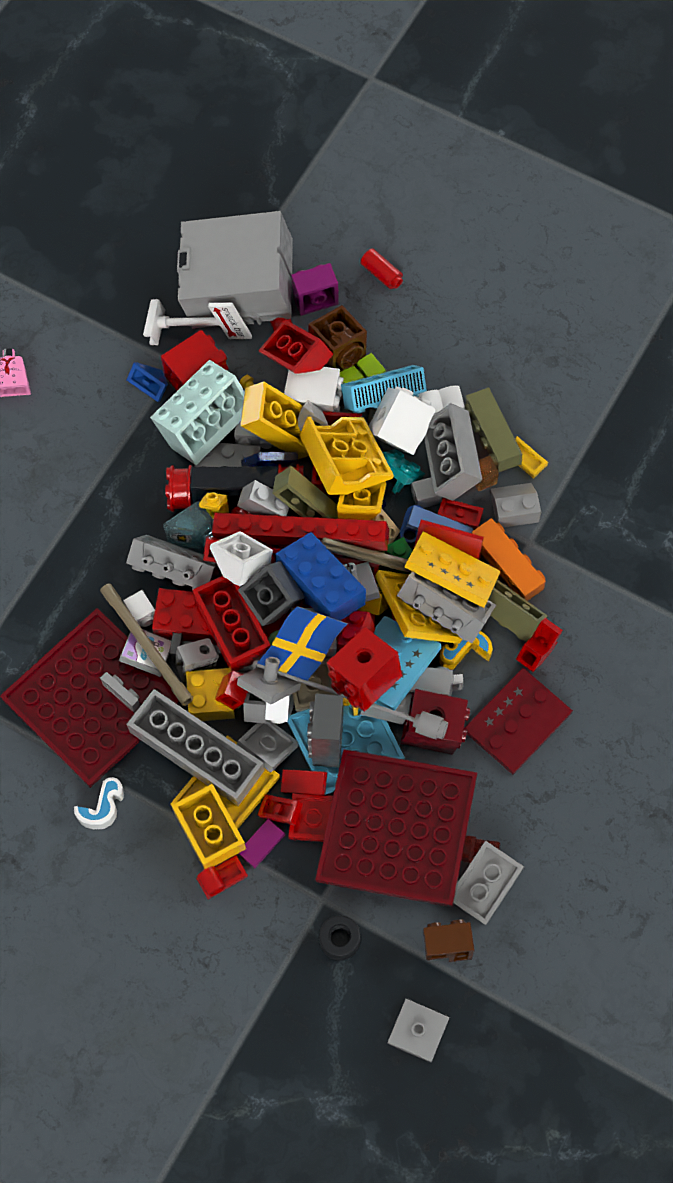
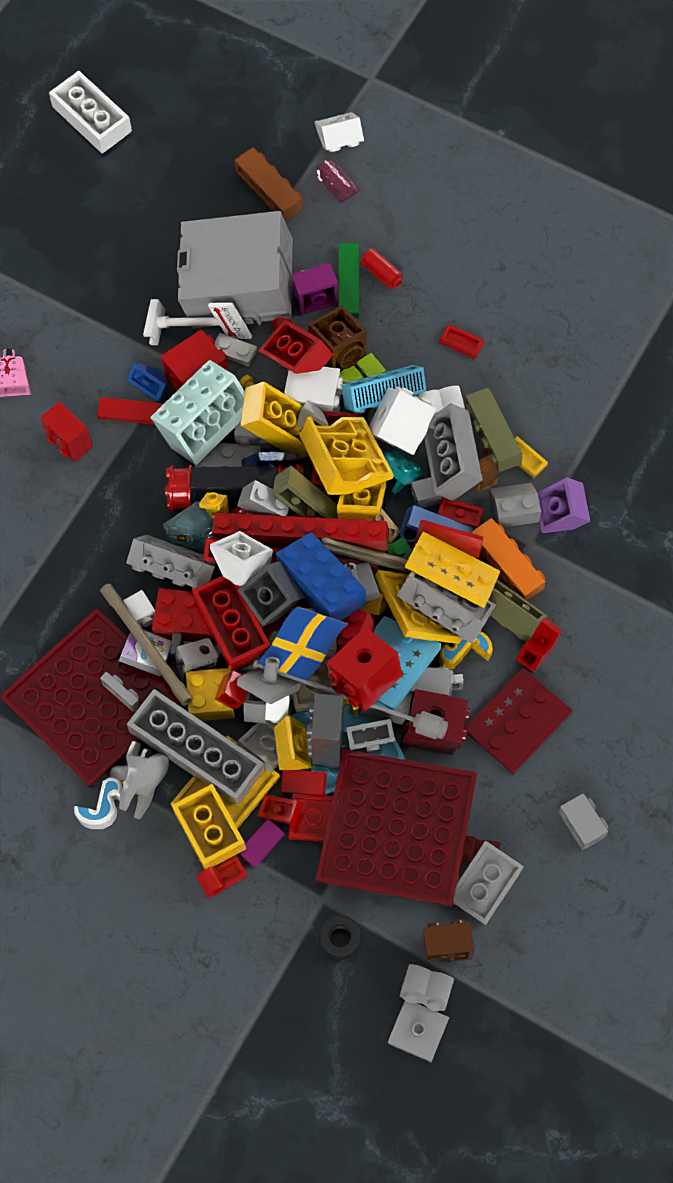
(66, 432): none -> red brick
(90, 112): none -> white brick
(127, 410): none -> red tile
(140, 777): none -> light grey piece
(236, 349): none -> white plate
(269, 184): none -> dark orange brick
(292, 745): none -> yellow slope
(336, 180): none -> clear pink brick
(340, 131): none -> white slope
(349, 277): none -> green tile
(370, 735): none -> light grey brick
(426, 988): none -> light grey brick
(461, 341): none -> red tile
(563, 506): none -> medium lavender slope
(583, 821): none -> light grey brick

